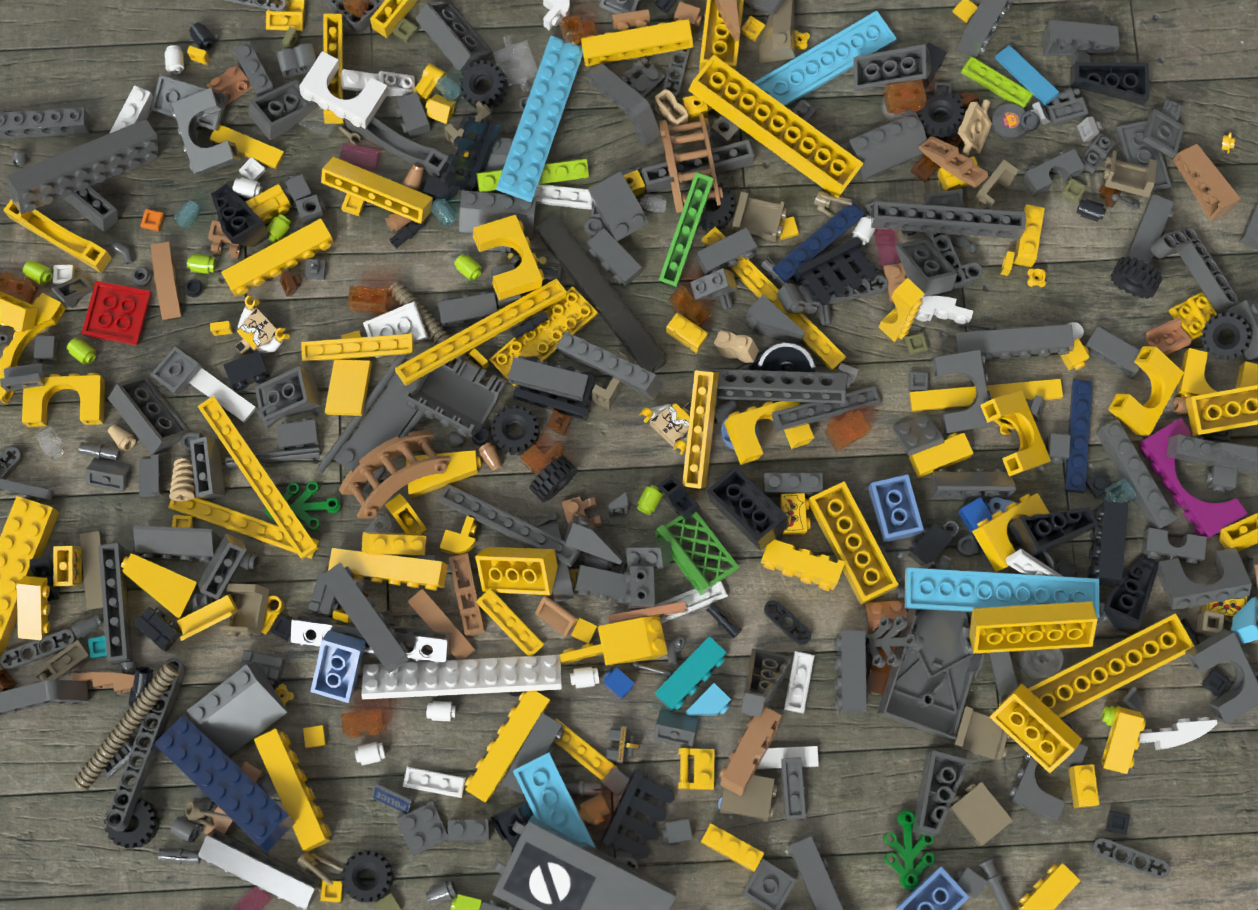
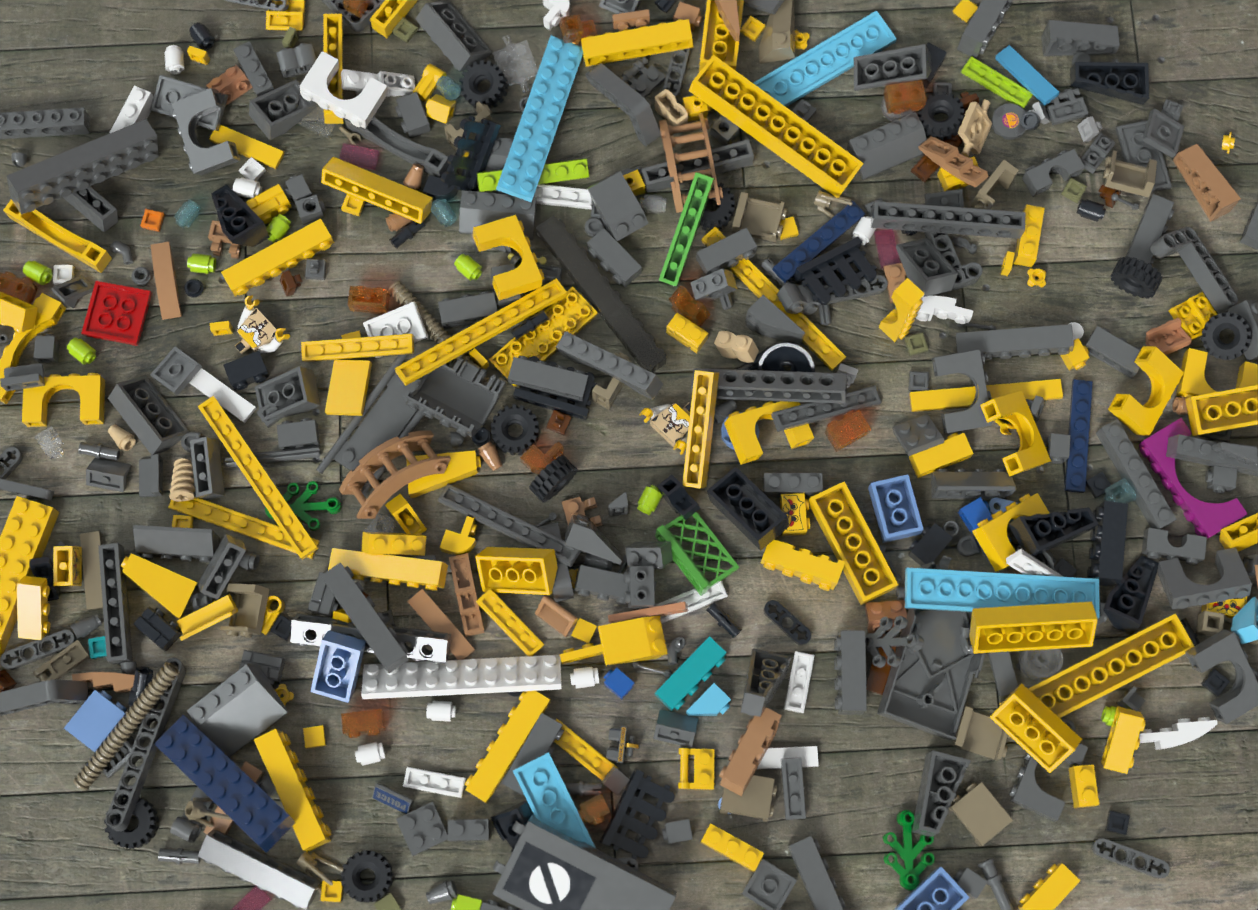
(95, 719): none -> medium blue brick

